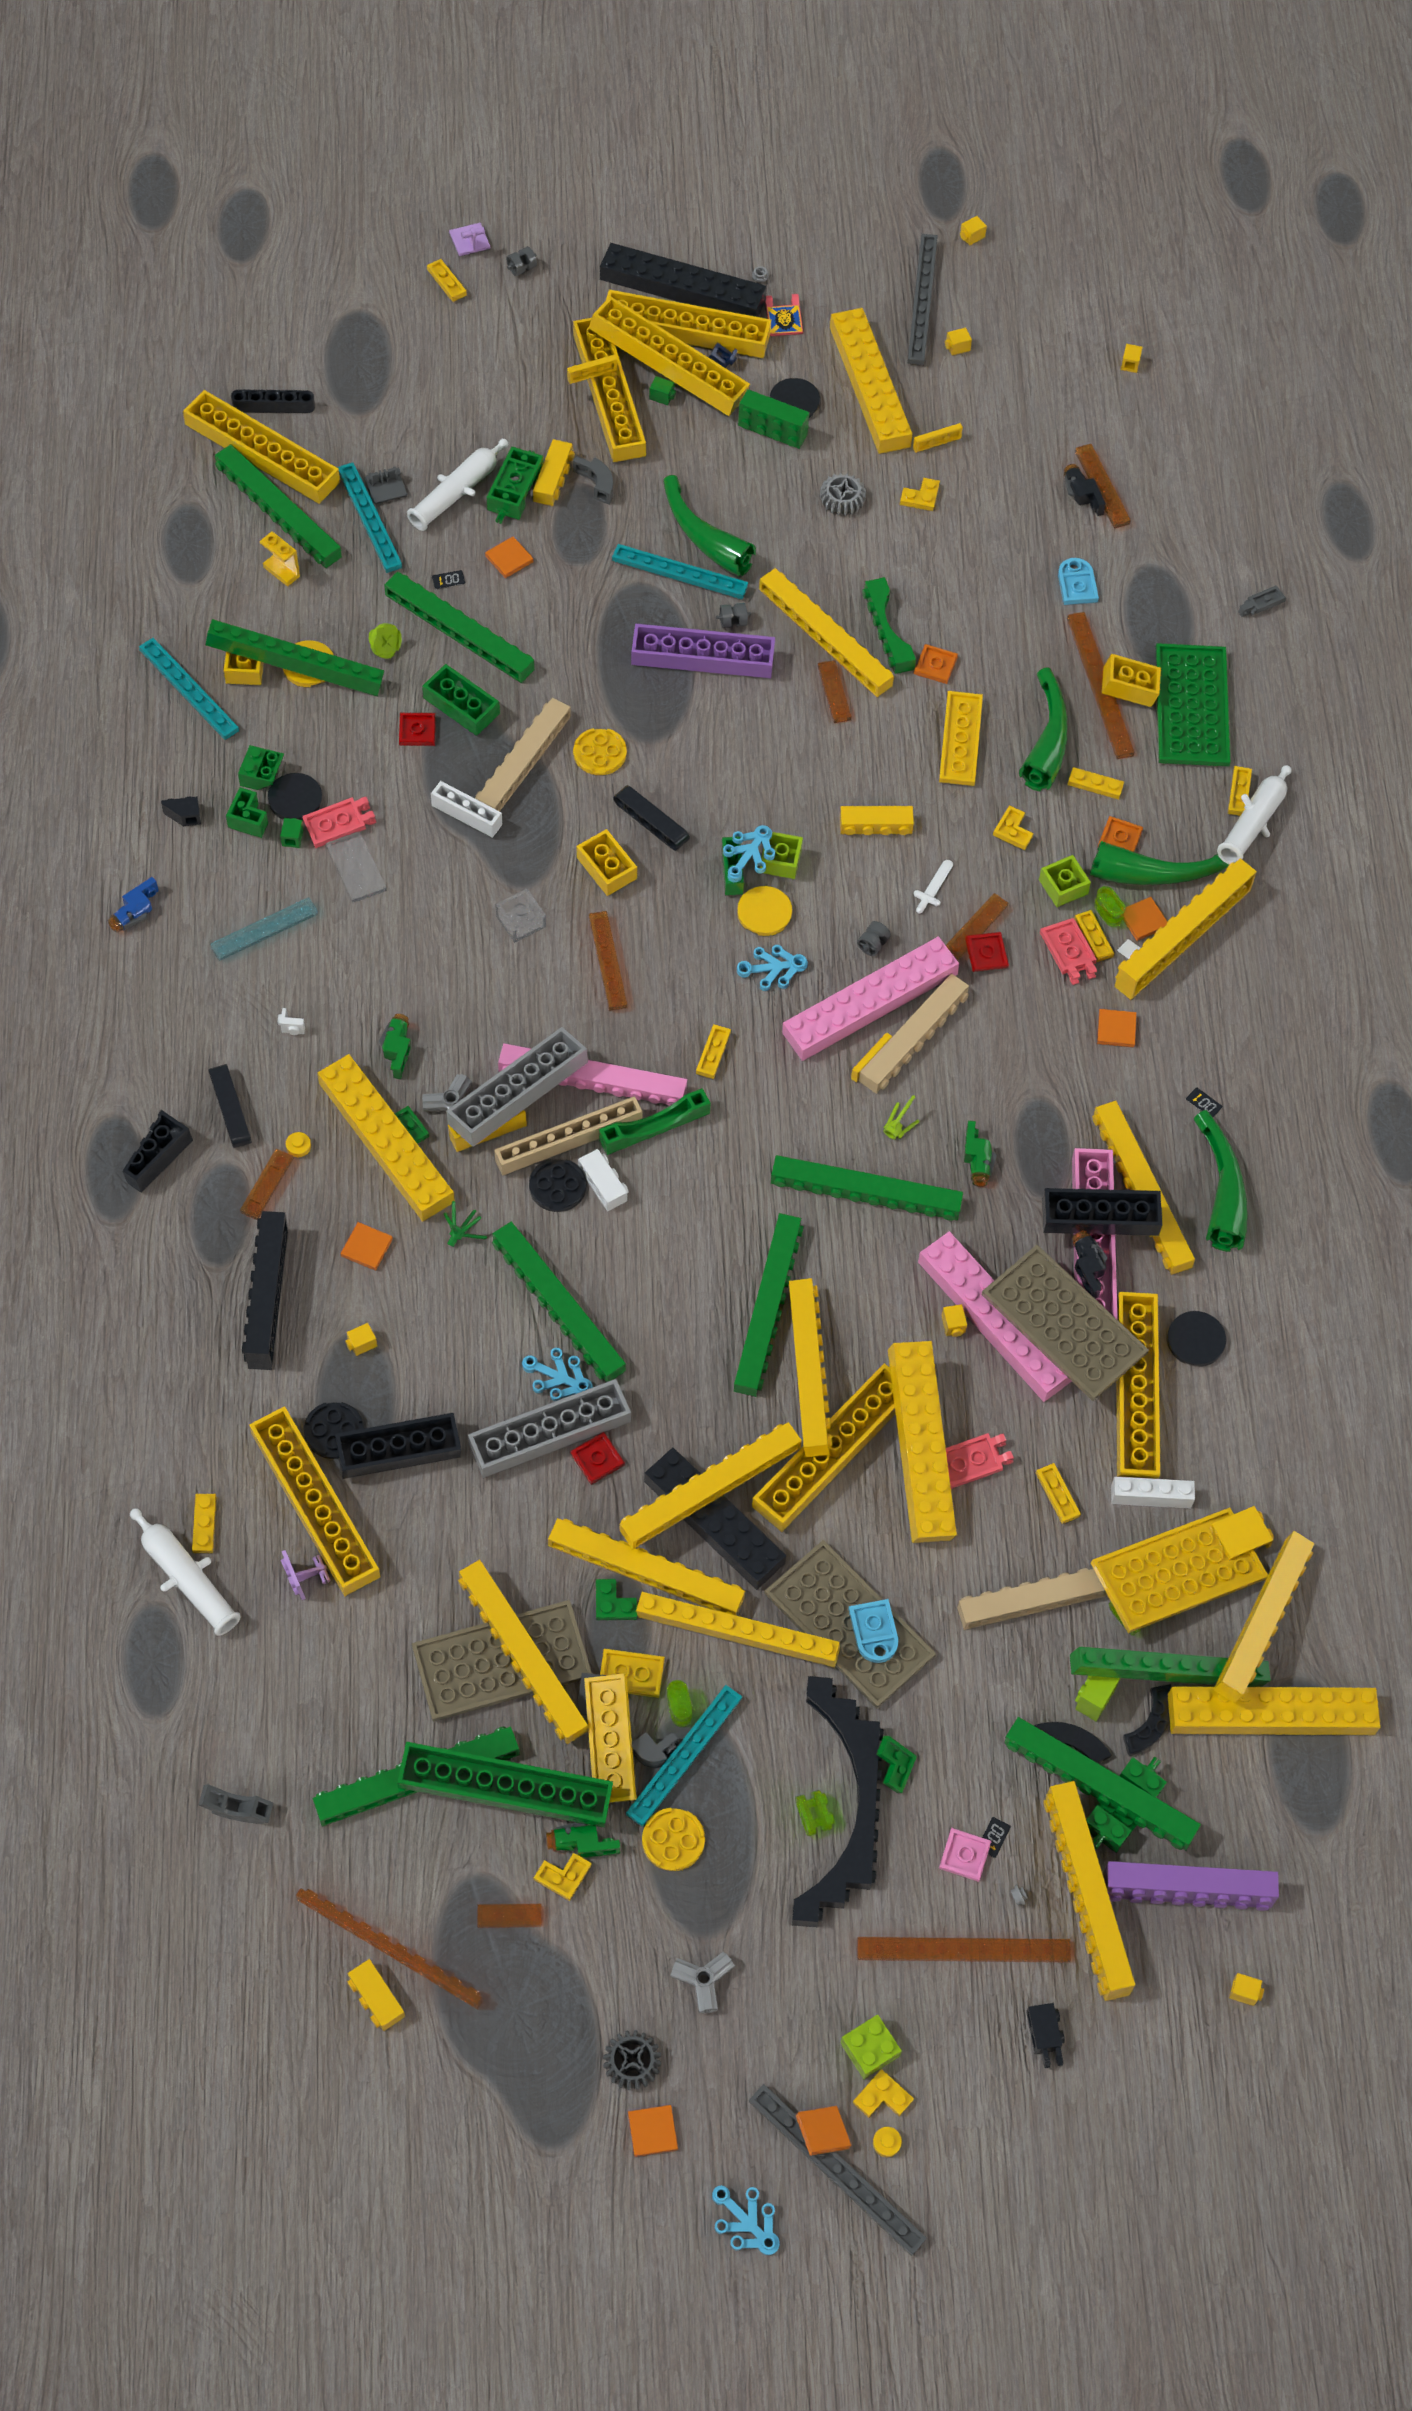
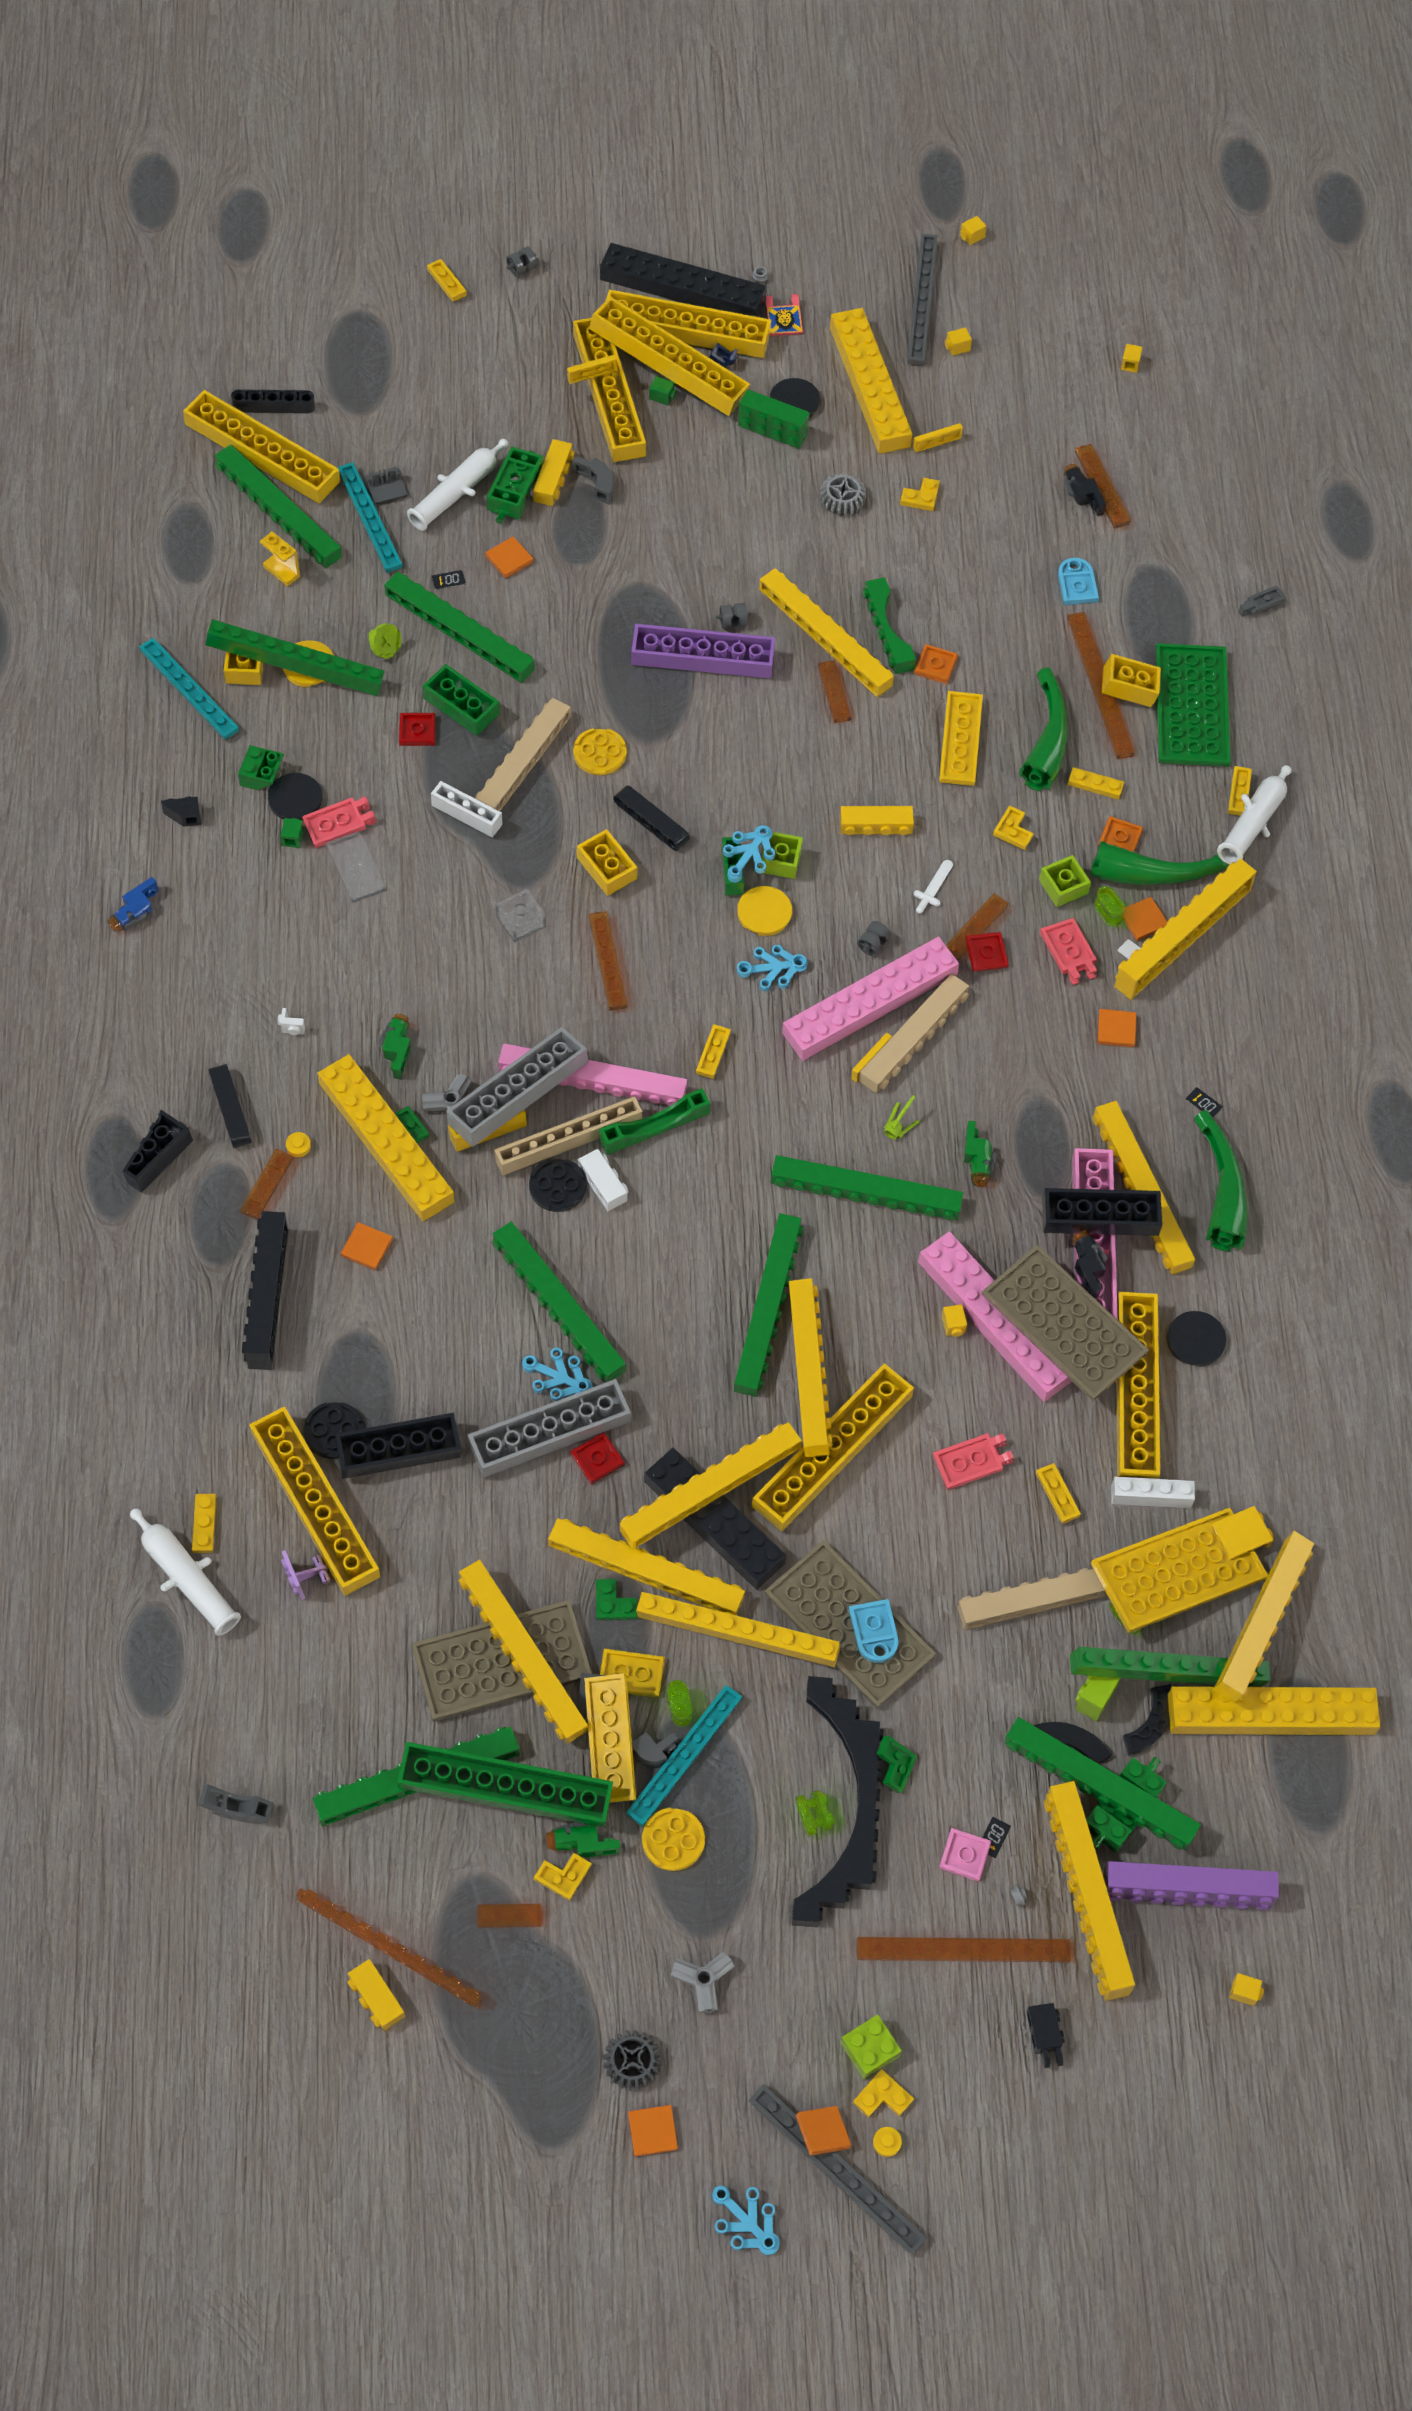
(244, 814): green brick -> none
(264, 929): clear light blue plate -> none
(361, 1339): yellow brick -> none
(459, 1232): green plant -> none
(469, 239): lavender plate -> none
(680, 571): teal plate -> none
(718, 545): green brick -> none
(922, 1442): yellow brick -> none
(1094, 935): yellow tile -> none

